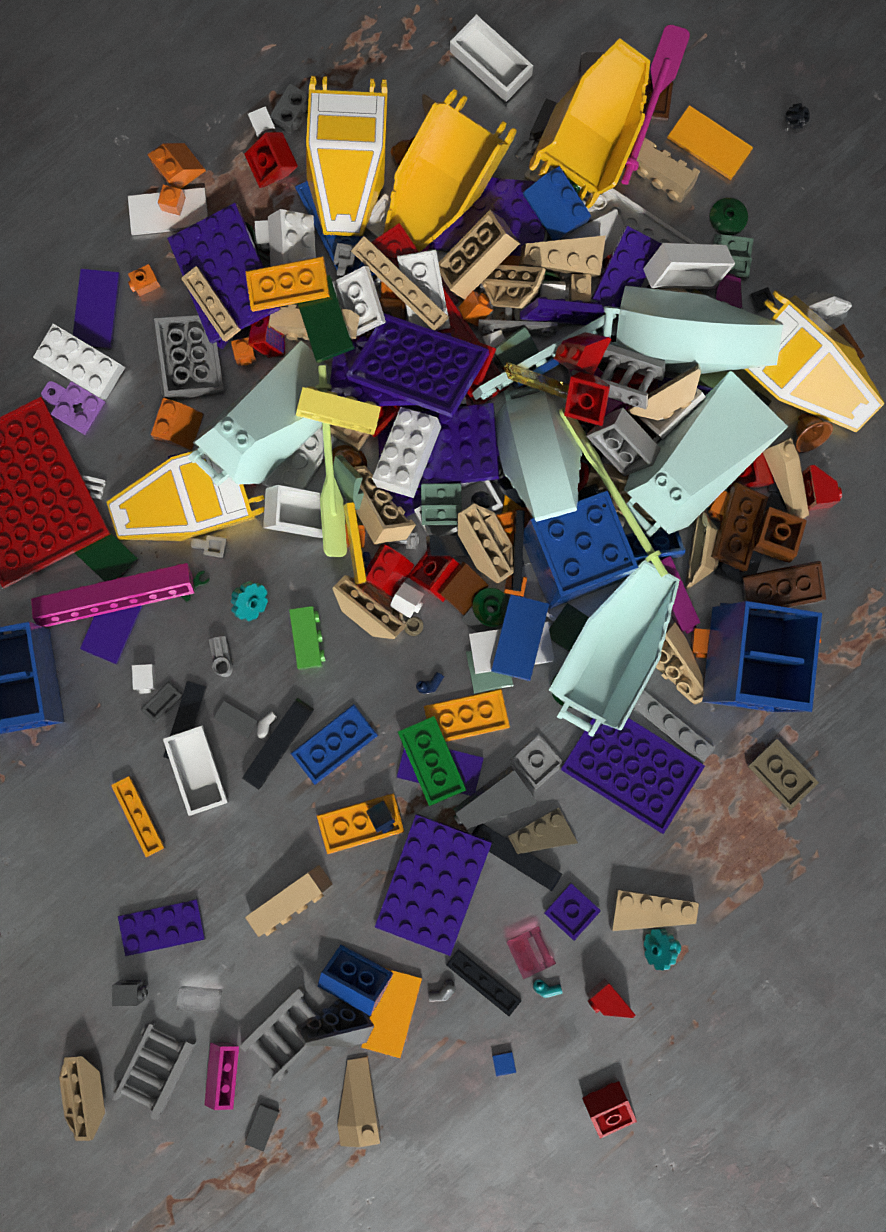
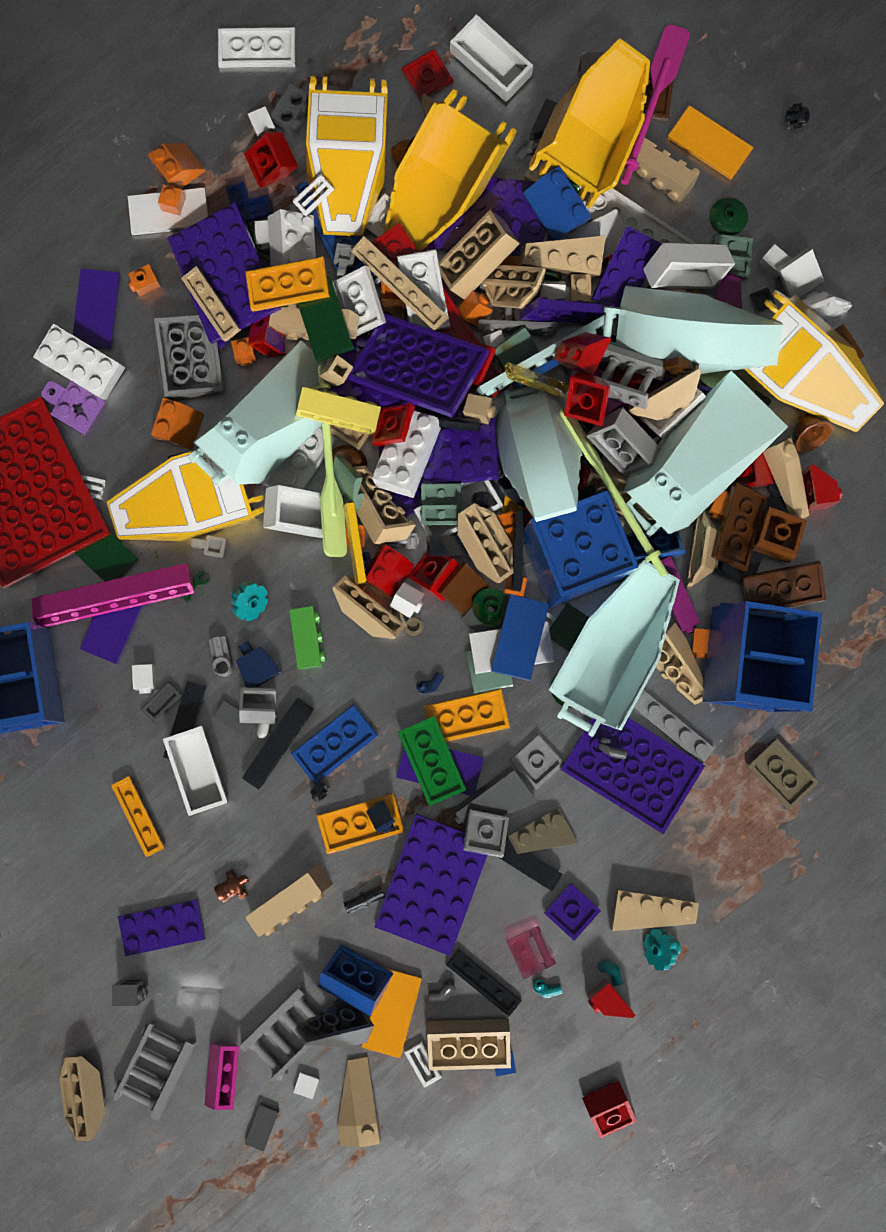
(231, 887): none -> copper piece
(252, 208): none -> clear blue plate
(254, 715): none -> light grey piece
(256, 47): none -> white tile
(256, 666): none -> dark blue torso
(306, 1085): none -> white tile
(313, 195): none -> white tile
(319, 791): none -> black plate
(336, 371): none -> tan brick
(364, 899): none -> black pin
(393, 424): none -> red tile
(414, 1049): none -> white tile
(427, 74): none -> red tile
(460, 423): none -> black pin
(468, 1044): none -> tan slope
(479, 408): none -> tan brick
(485, 833): none -> light grey tile
(611, 751): none -> dark grey arm
(611, 969): none -> teal arm
(677, 365): none -> reddish brown plate
(774, 259): none -> white brick
(800, 274): none -> white tile

